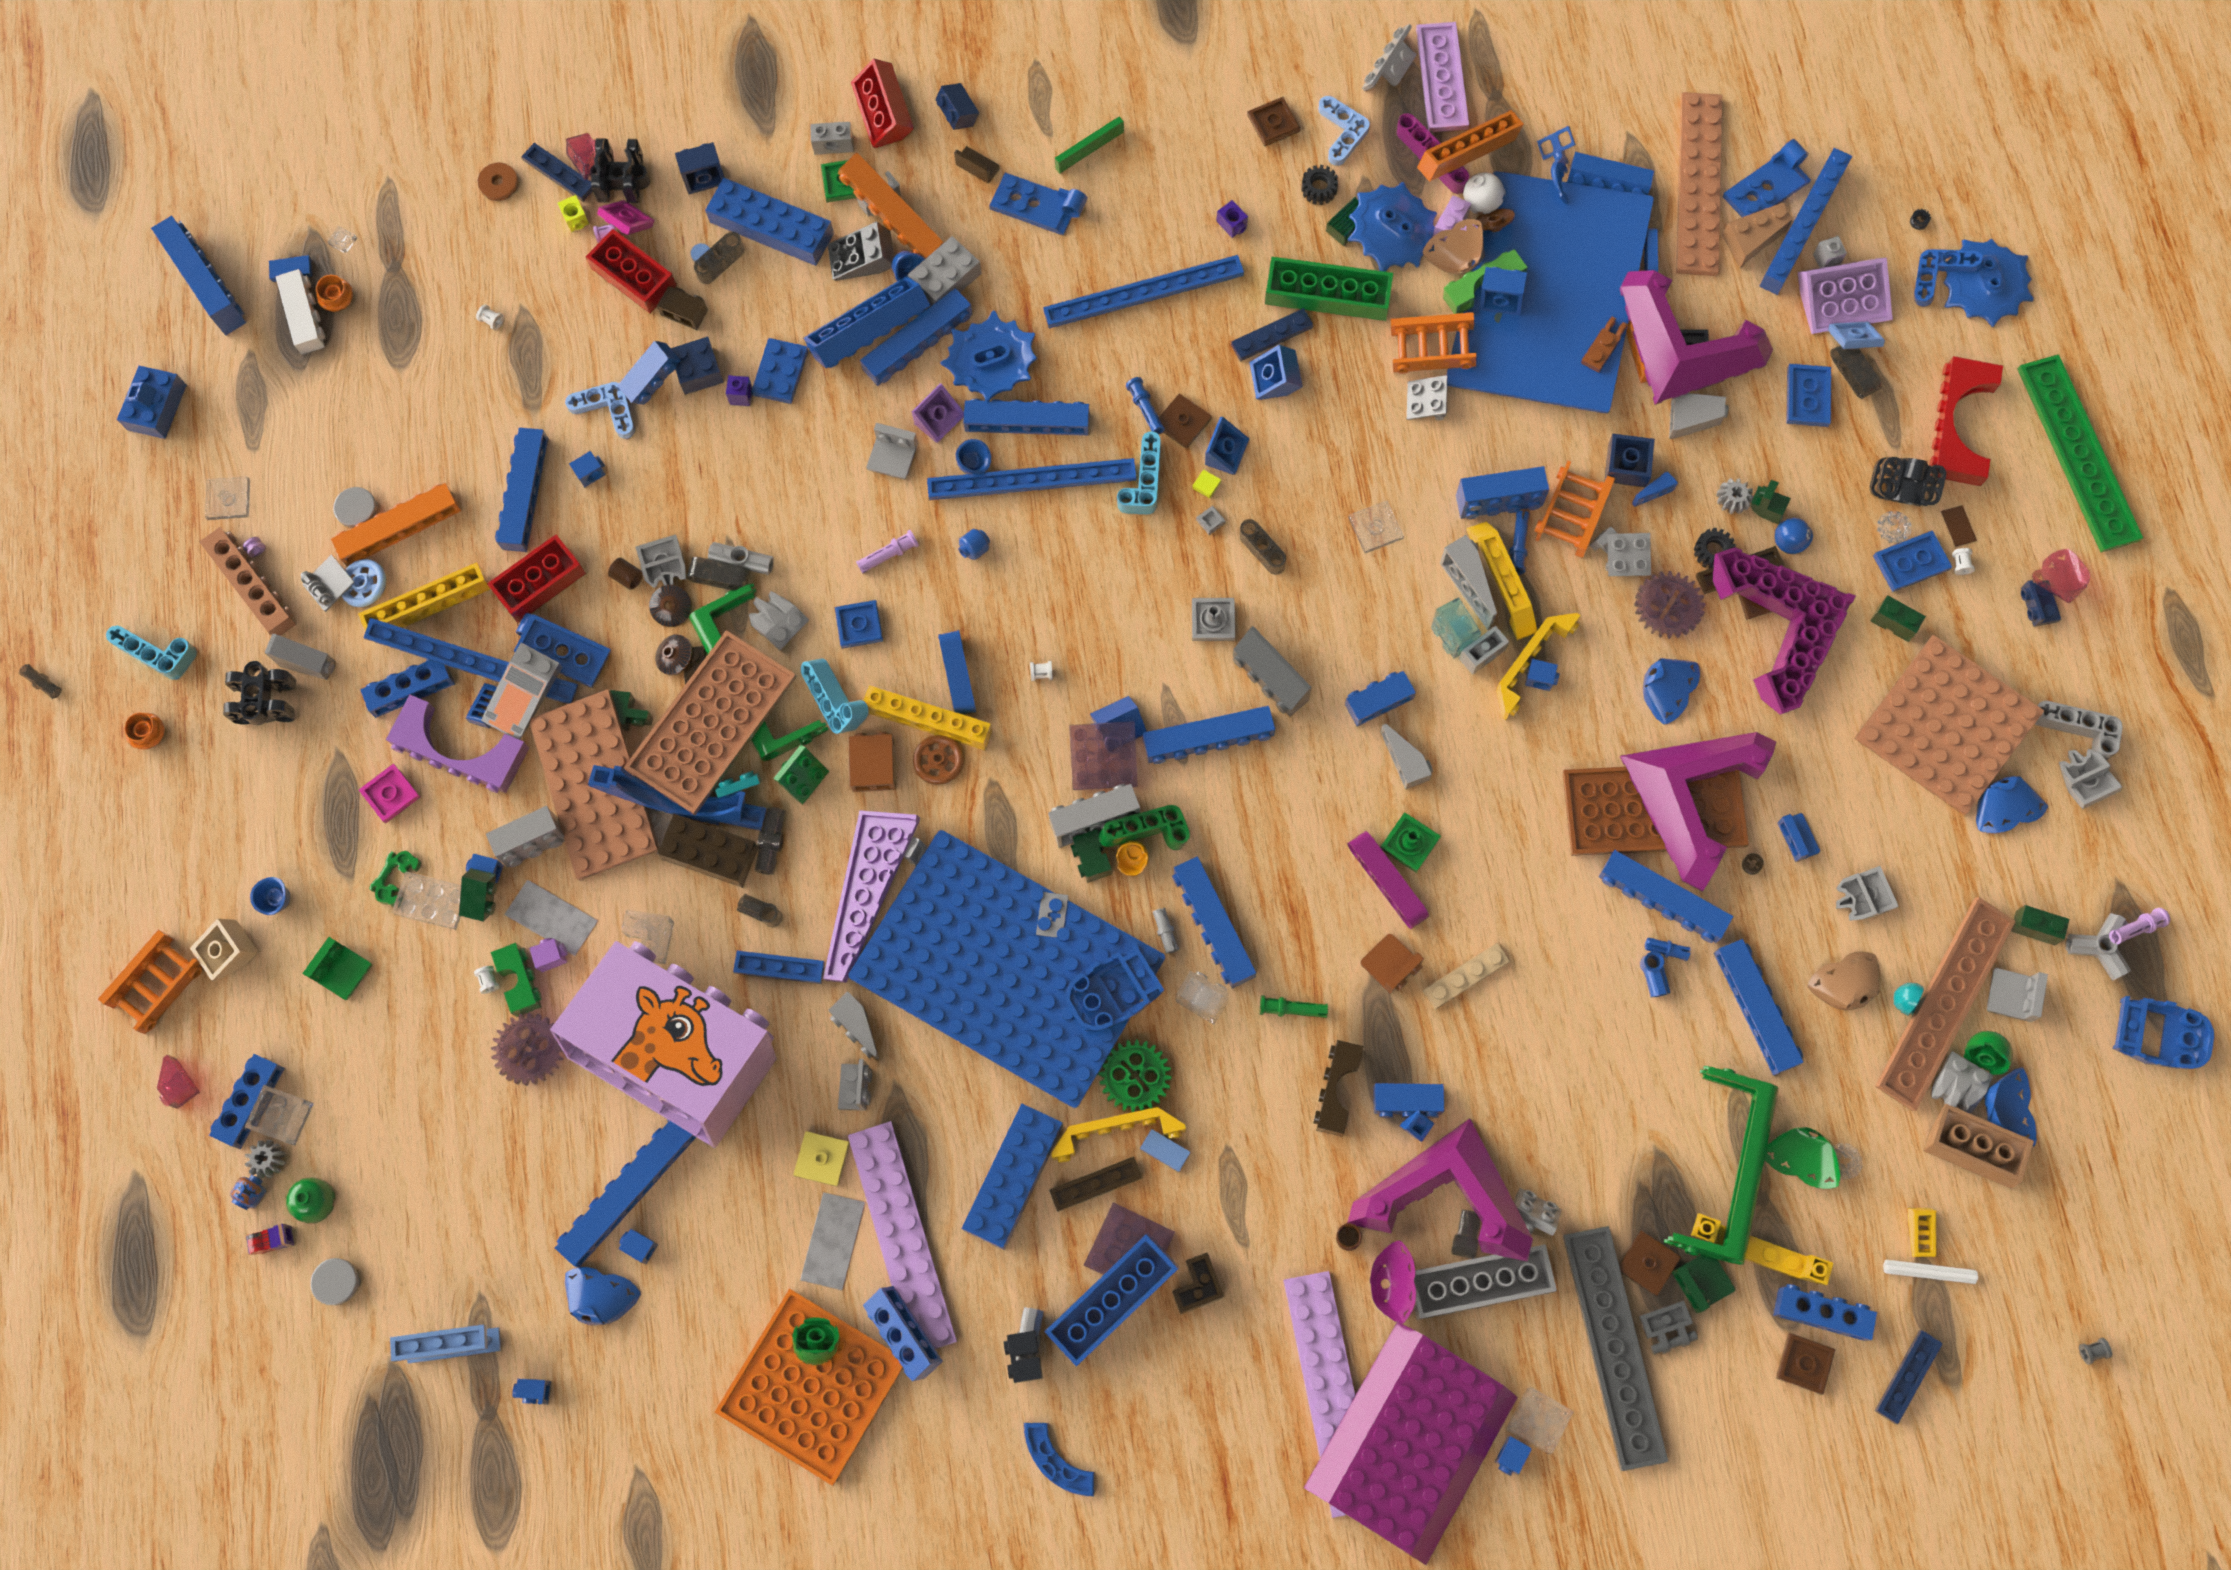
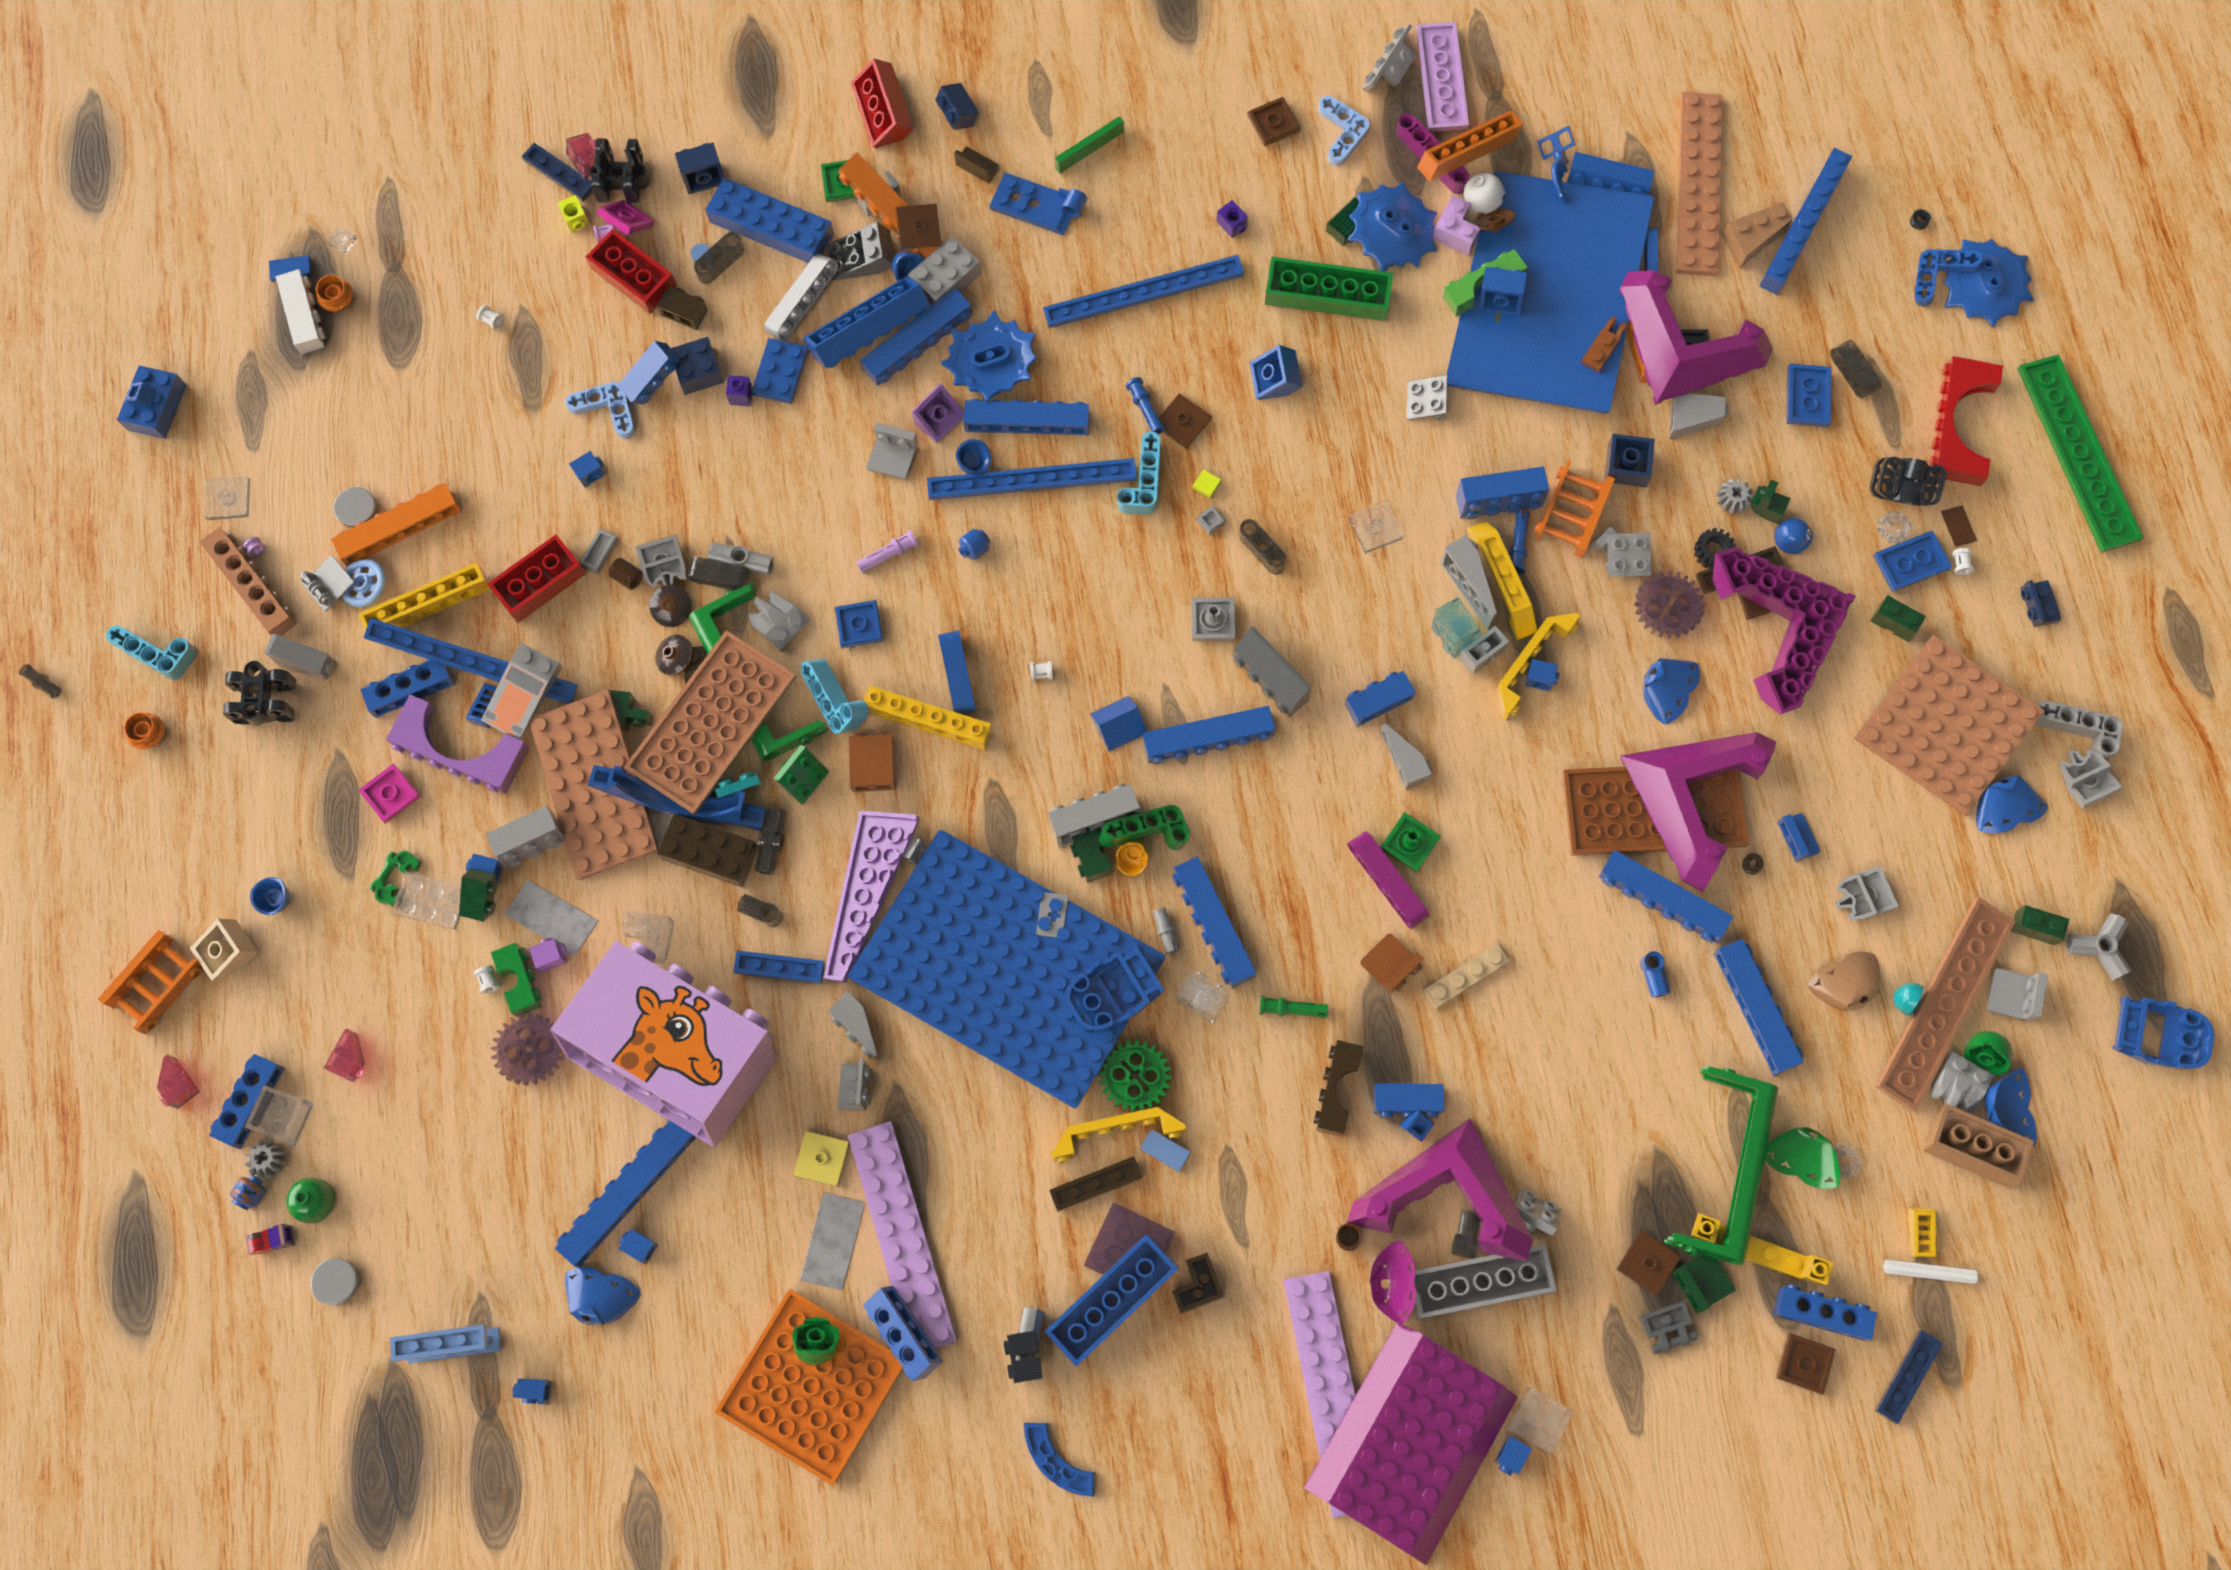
(199, 274): blue brick -> none
(337, 968): green bracket -> none
(347, 1057): none -> clear pink slope
(498, 171): dark orange tile -> none
(522, 489): blue brick -> none
(548, 637): blue hinge -> none
(599, 551): none -> light grey tile
(801, 296): none -> light grey beam
(832, 138): light grey brick -> none
(918, 226): none -> reddish brown plate
(944, 776): dark orange plate -> none
(1012, 1176): blue brick -> none
(1103, 755): plate -> none
(1226, 447): blue slope -> none
(1271, 334): dark blue plate -> none
(1319, 194): black tyre -> none
(1433, 324): orange fence -> none
(1458, 249): medium nougat piece -> none
(1615, 1349): dark grey plate -> none
(1661, 486): blue slope -> none
(1667, 948): blue axle -> none
(1780, 173): blue hinge -> none
(1830, 252): light grey brick -> none
(1846, 294): lavender slope -> none
(1856, 335): medium blue tile -> none
(2065, 578): clear pink piece -> none
(2095, 1351): dark grey bush -> none
(2146, 923): lavender pin -> none

